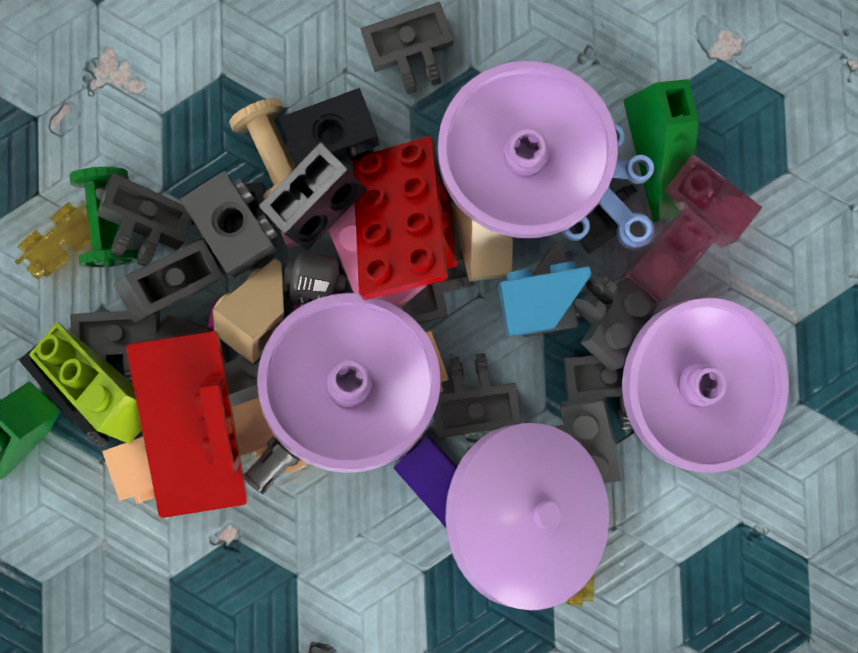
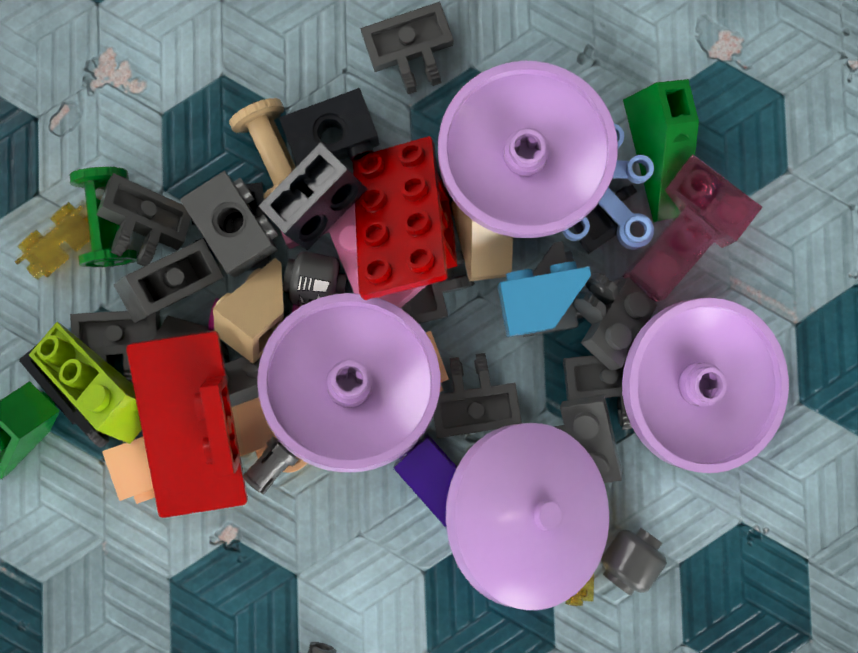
(633, 561): none -> dark grey head

